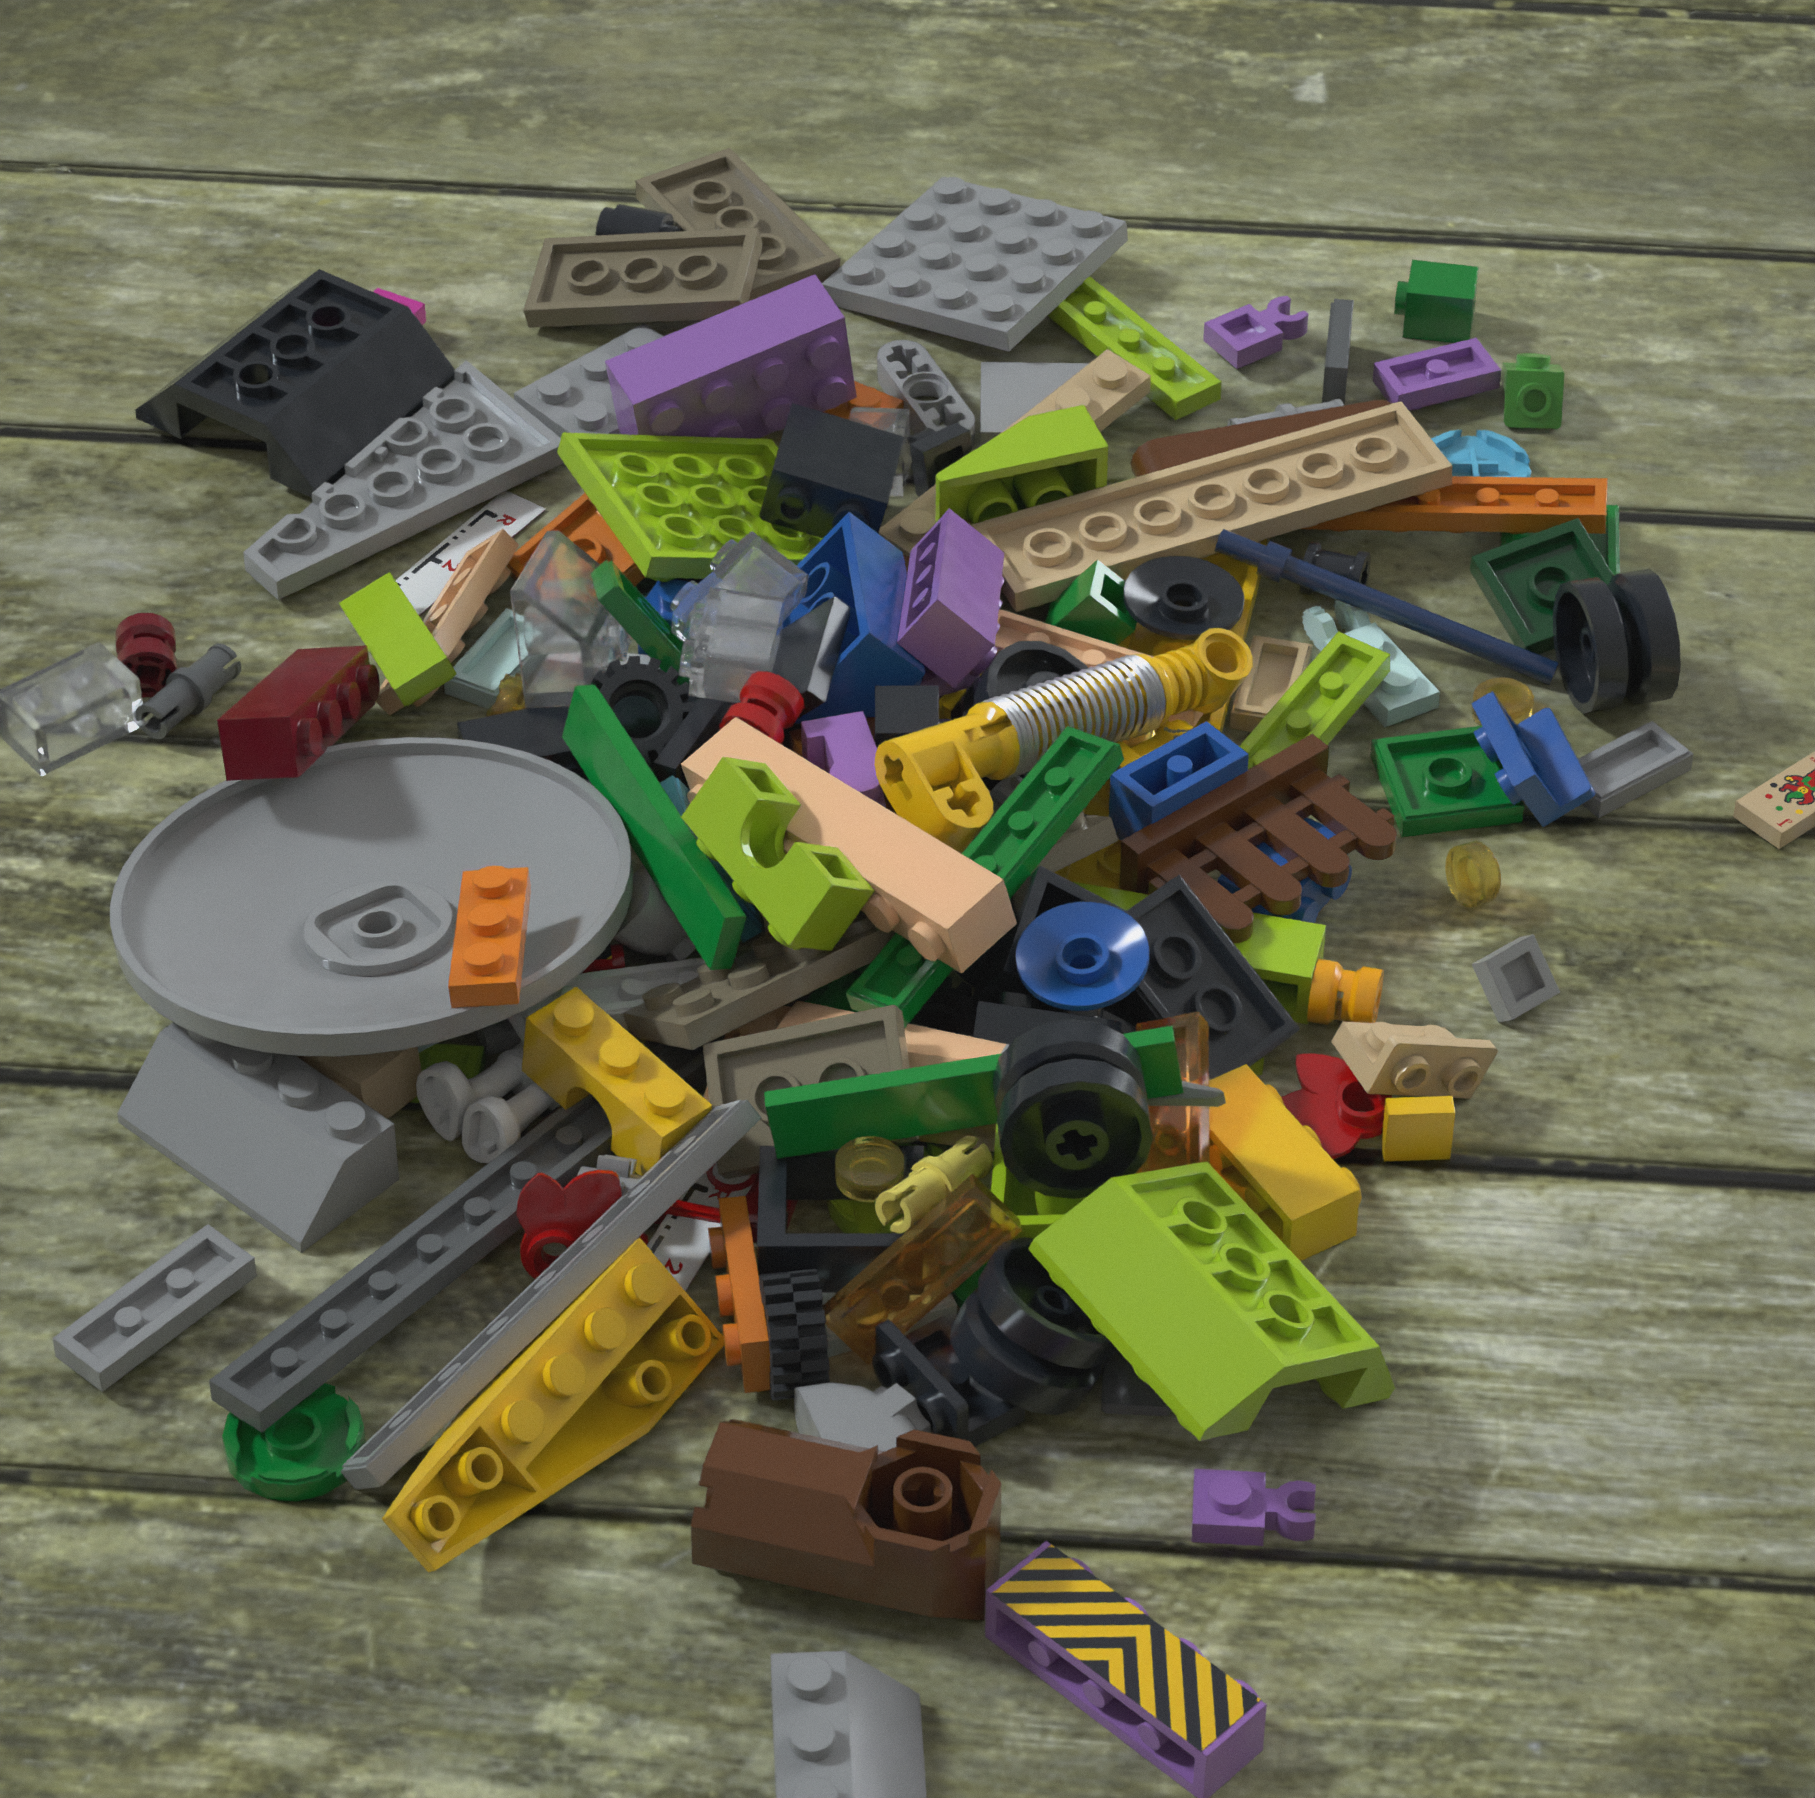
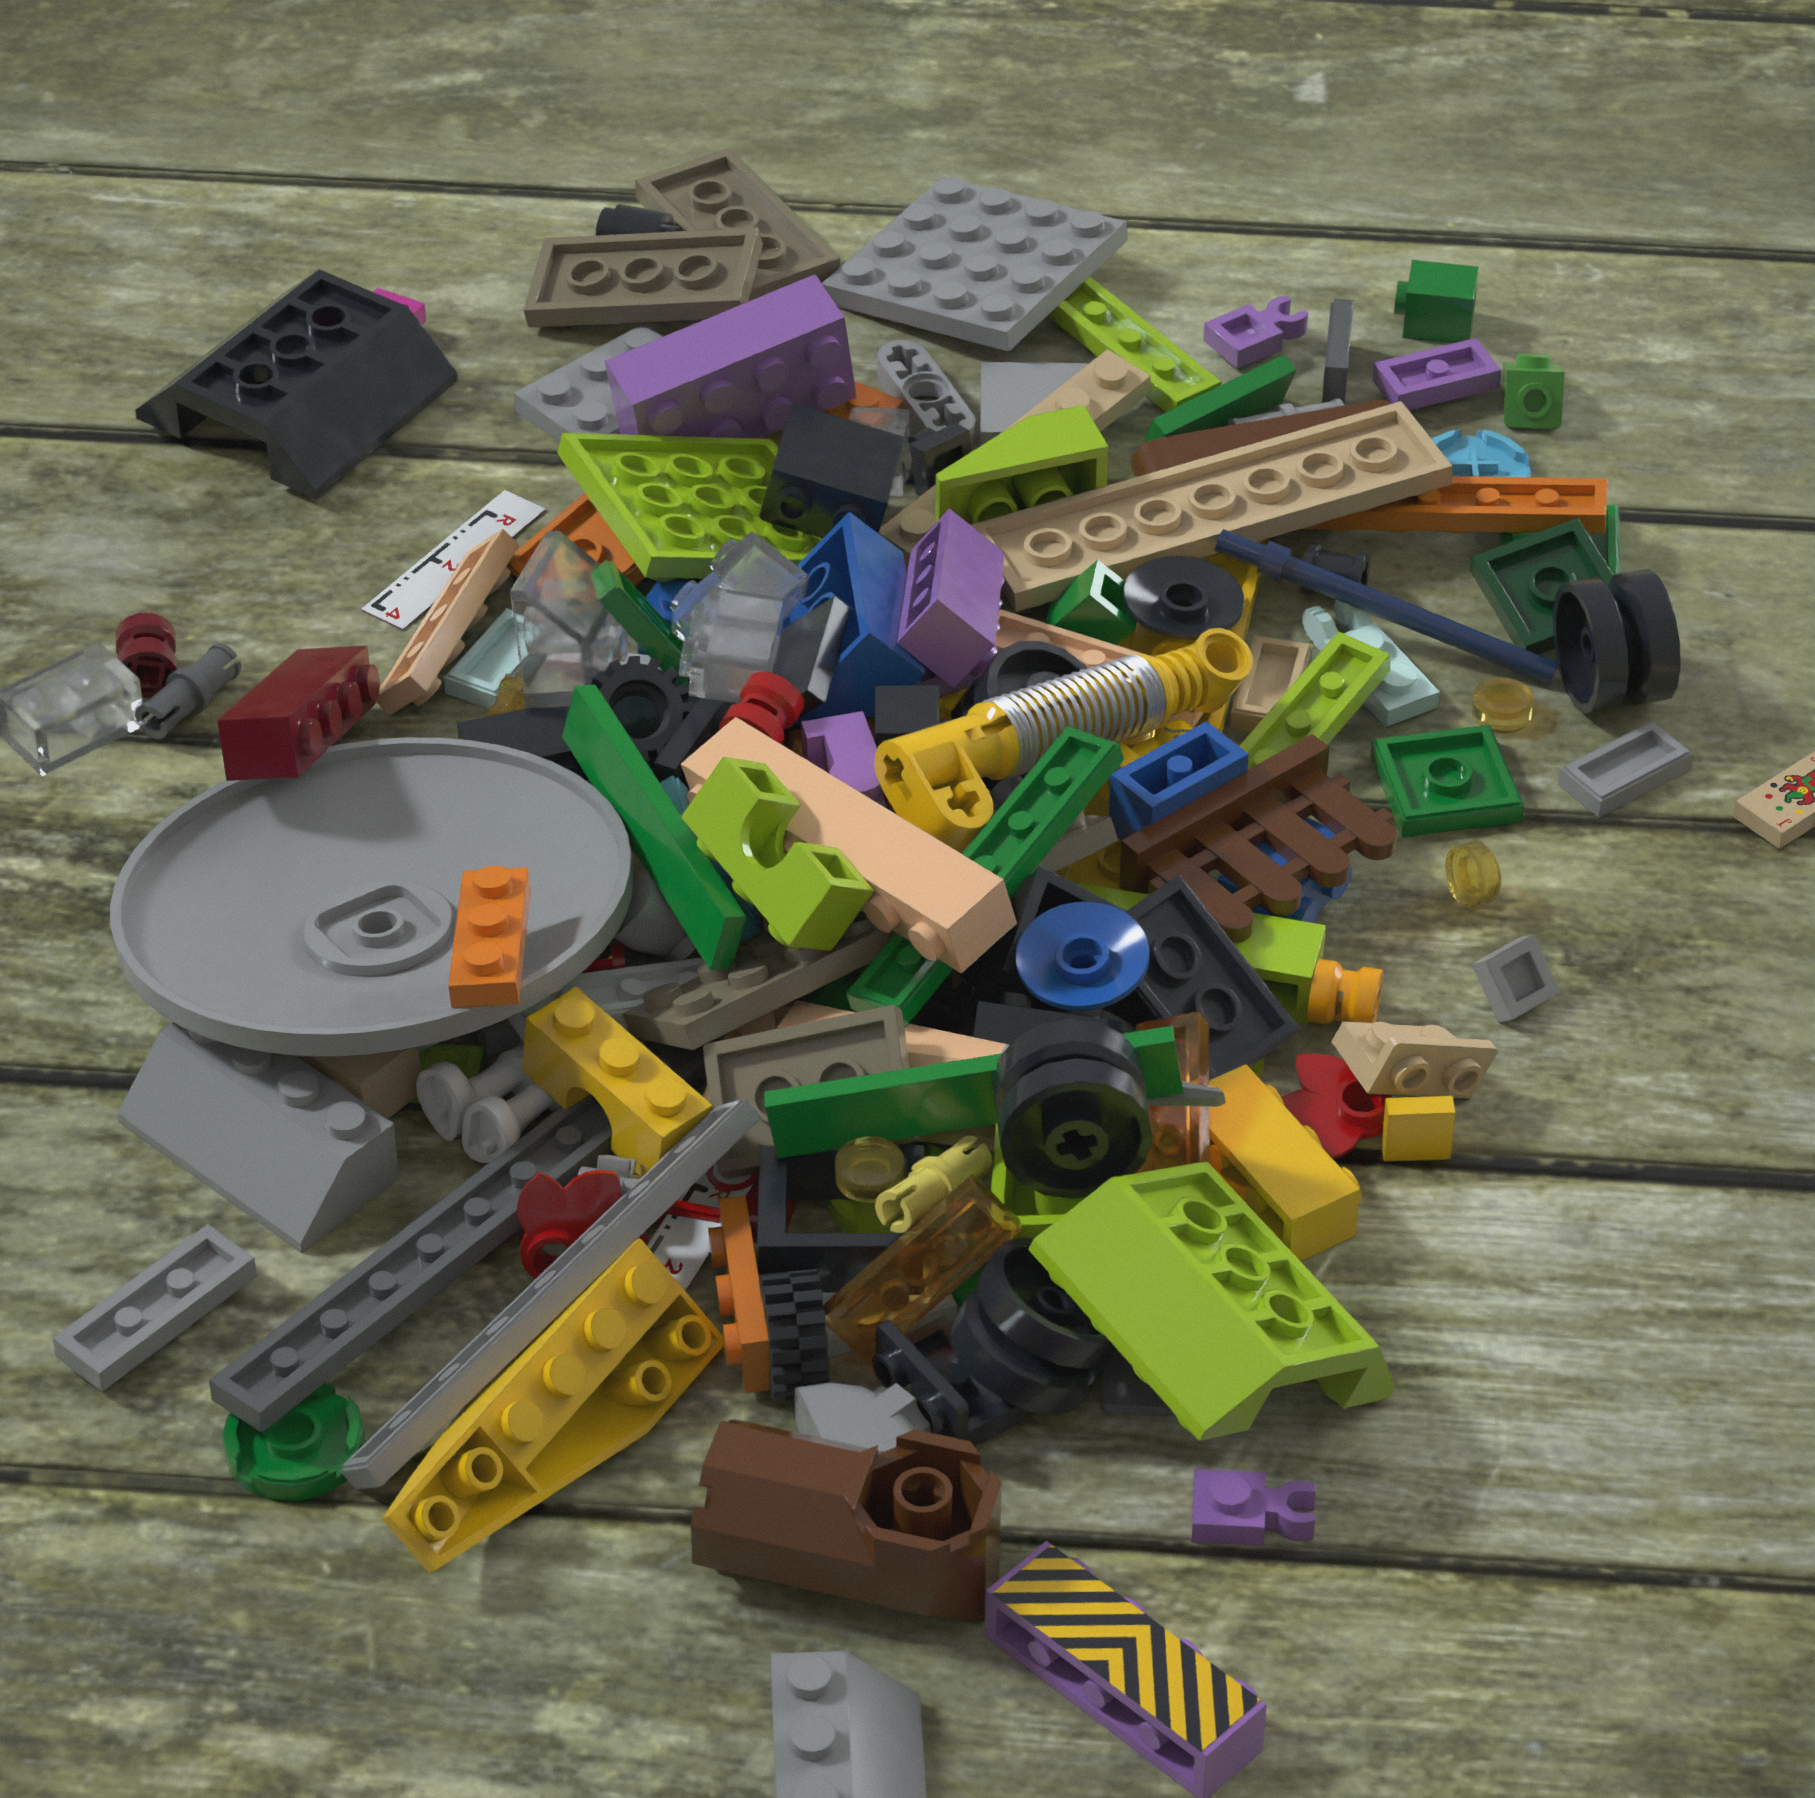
(398, 639): lime tile -> none
(412, 476): light grey wing -> none
(1239, 398): none -> green tile
(1534, 758): blue bracket -> none

